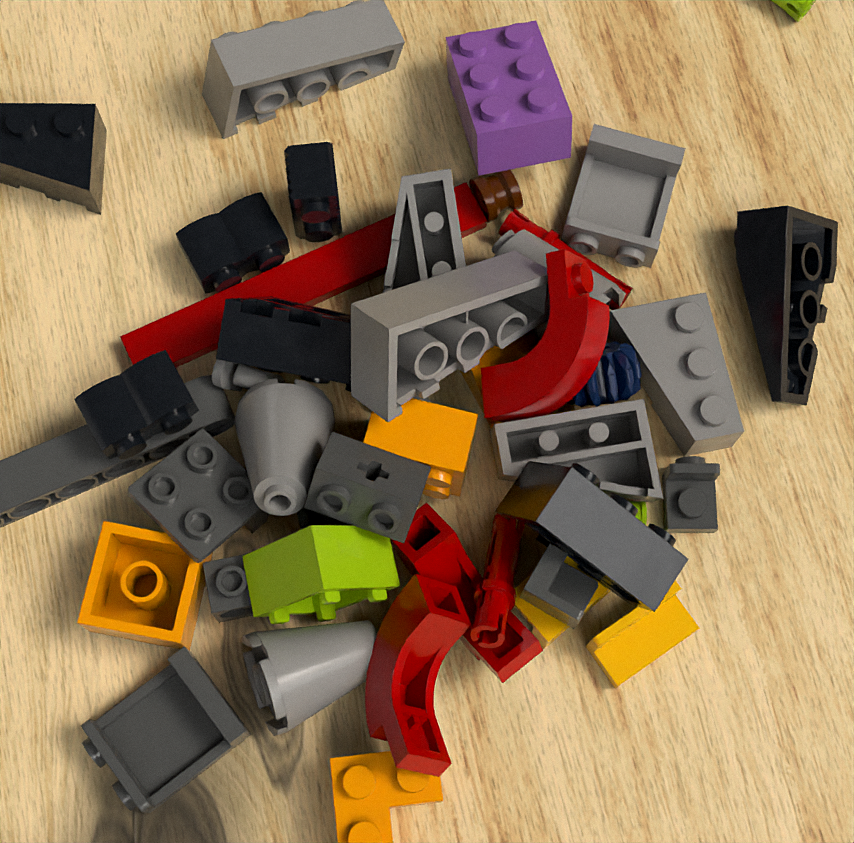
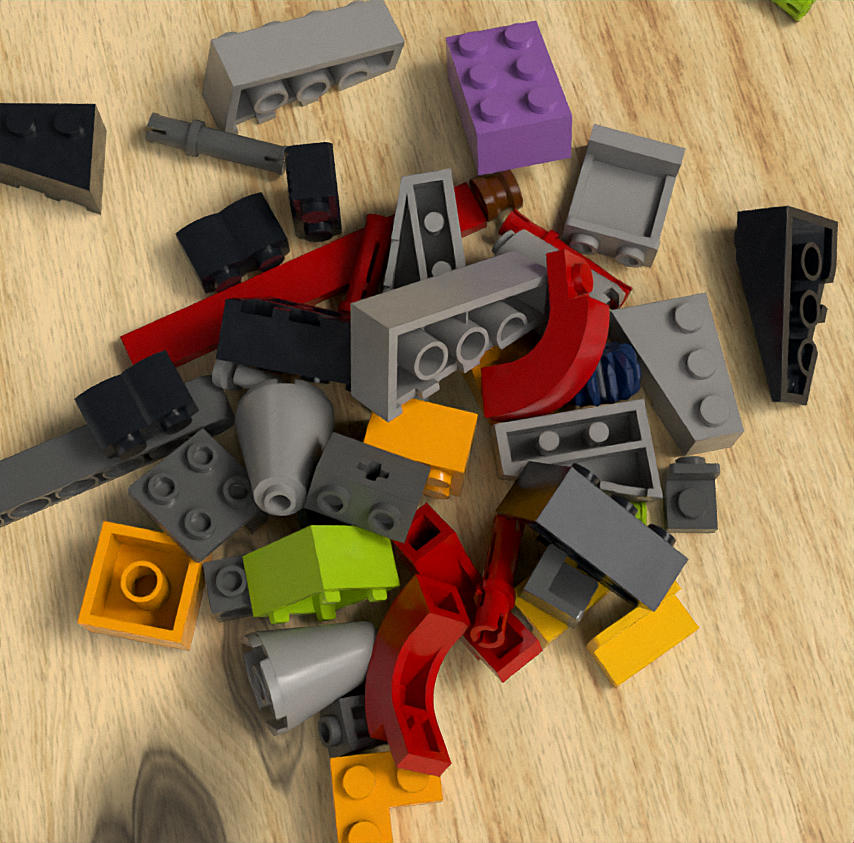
(164, 733): dark grey panel -> none
(219, 144): none -> dark grey pin
(345, 727): none -> dark grey bracket
(369, 260): none -> red pin

